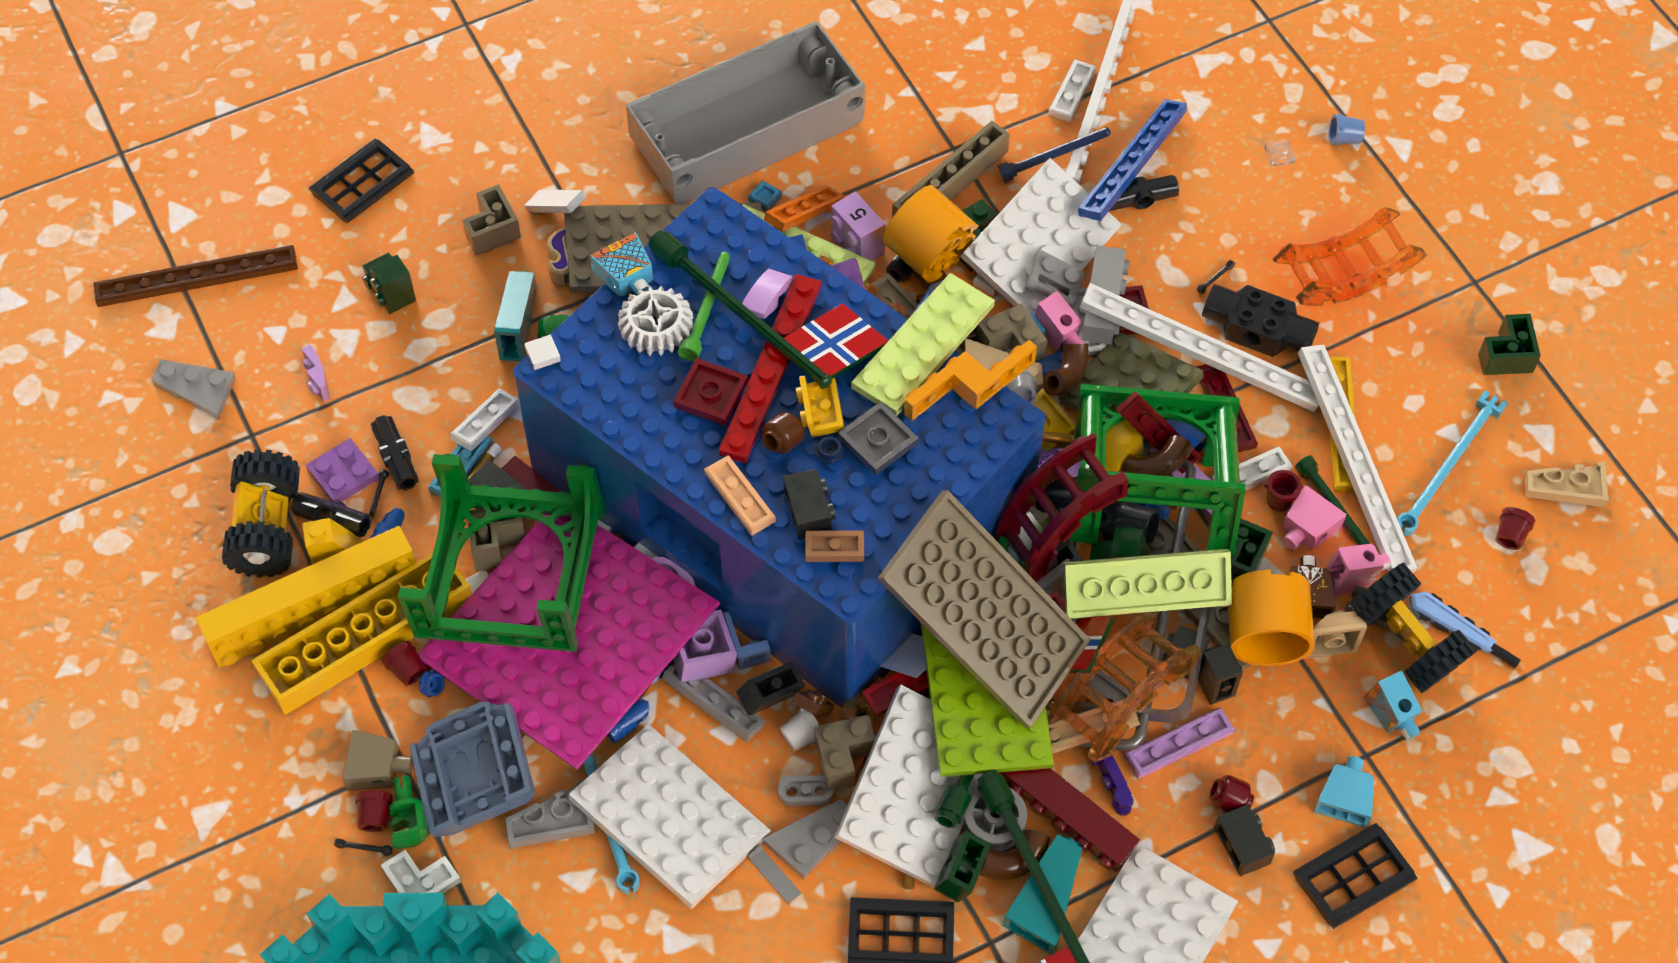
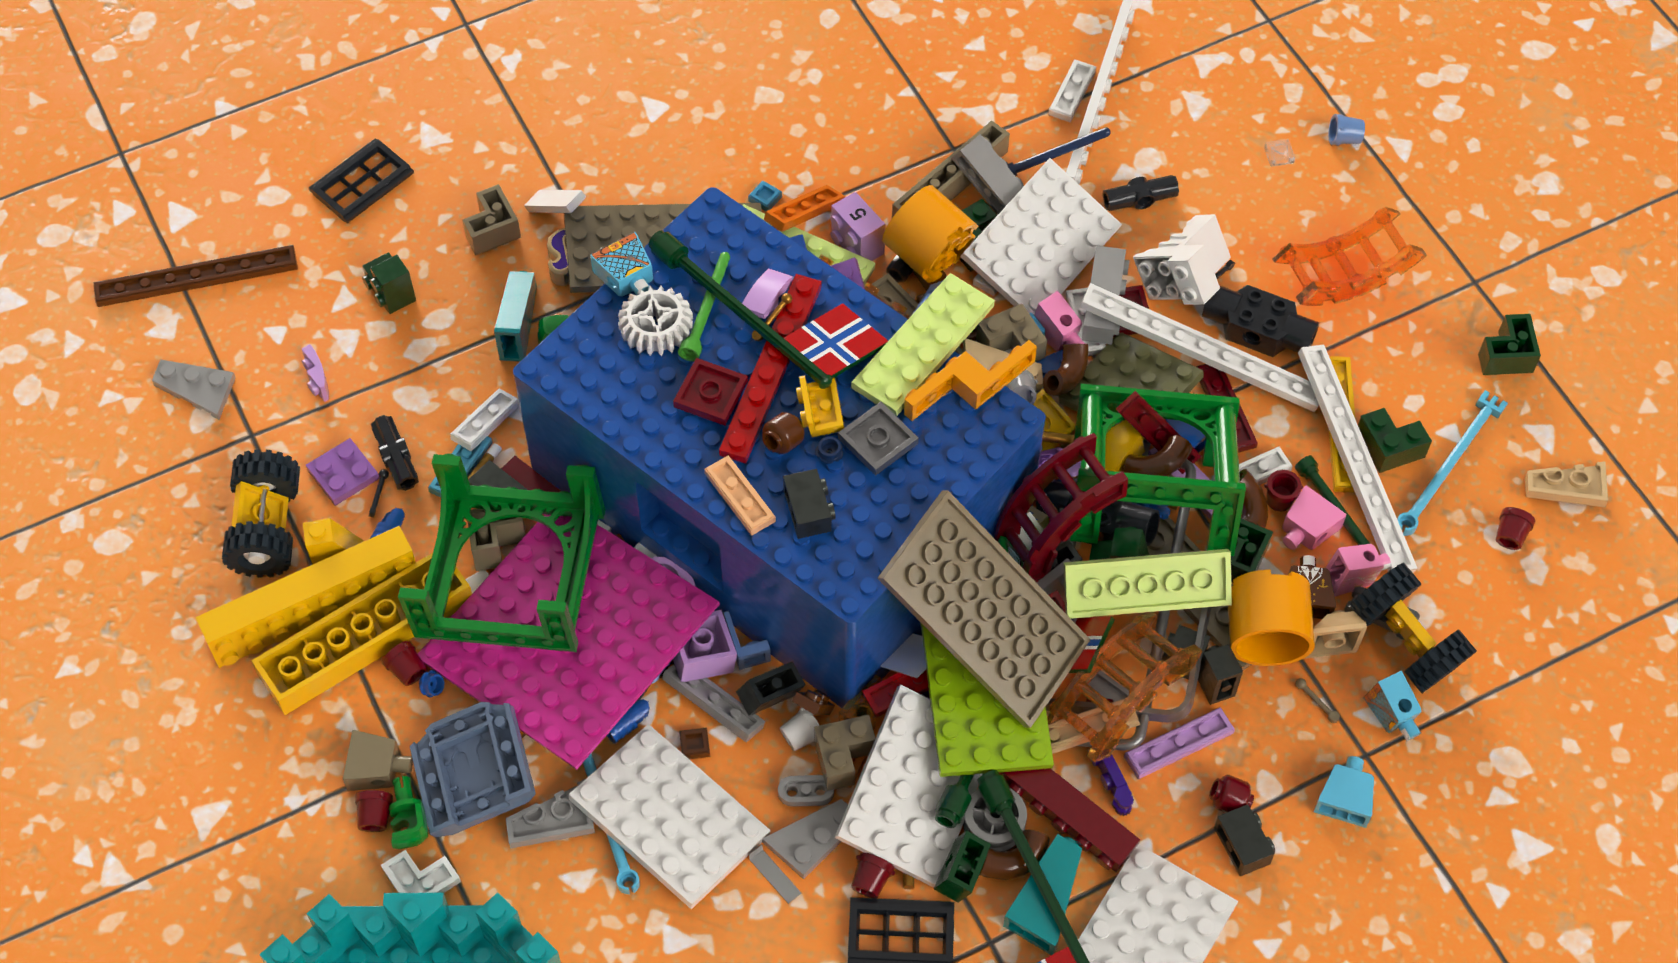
(316, 508): black piece -> none
(385, 850): black hinge -> none
(542, 352): white tile -> none
(695, 743): none -> reddish brown tile
(747, 112): light grey piece -> none
(786, 299): none -> pearl gold hinge
(834, 546): medium nougat plate -> none
(871, 875): none -> dark red piece
(988, 173): none -> light grey brick
(1057, 274): light grey plate -> none
(1132, 160): blue plate -> none
(1185, 263): none -> white brick
(1255, 503): none -> reddish brown cylinder
(1333, 716): none -> dark tan hinge
(1366, 899): black piece -> none
(1392, 445): none -> dark green brick
(1448, 619): light blue sword -> none

